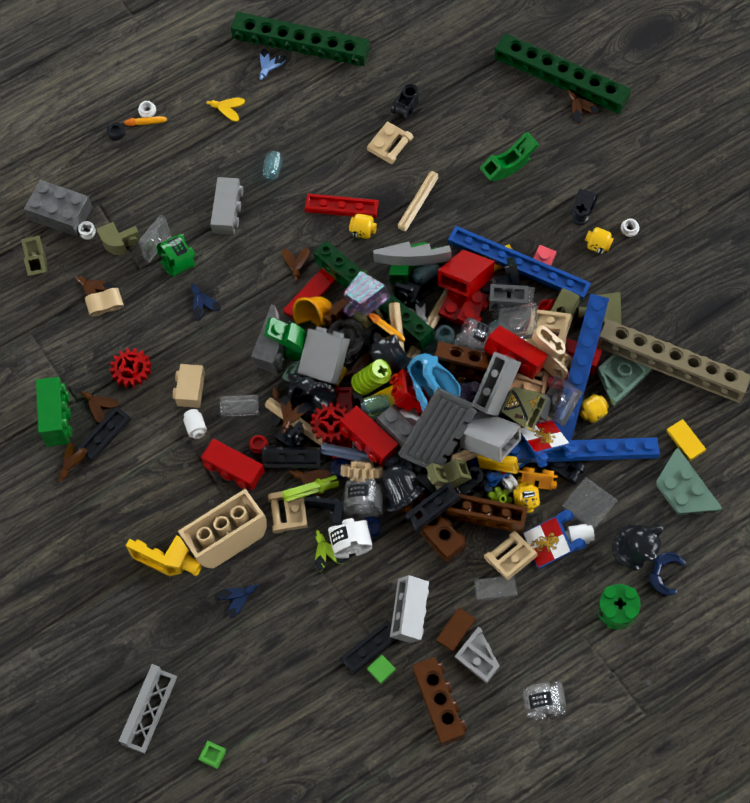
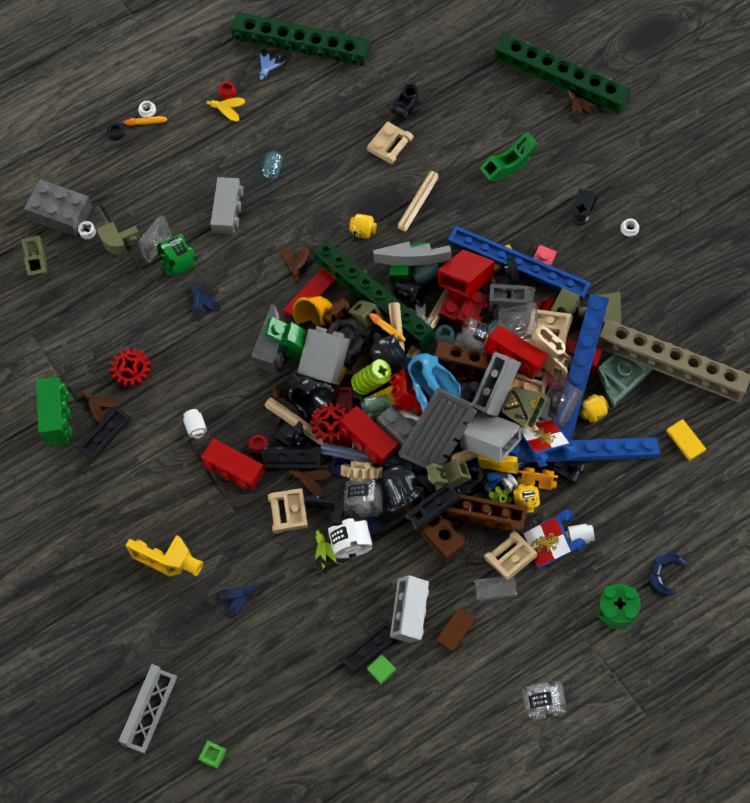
(71, 459): reddish brown piece -> none
(91, 286): reddish brown piece -> none
(104, 302): tan axle -> none
(189, 385): tan brick -> none
(225, 530): tan windscreen -> none
(227, 90): none -> red plate
(239, 405): clear tile -> none
(290, 415): reddish brown piece -> none
(291, 369): sand green plate -> none
(318, 486): lime axle -> none
(341, 205): red tile -> none
(365, 295): clear purple torso -> none
(432, 669): reddish brown brick -> none
(478, 656): light grey wing -> none
(589, 503): clear tile -> none
(599, 240): yellow head -> none
(636, 545): black hair -> none
(685, 488): sand green wing -> none

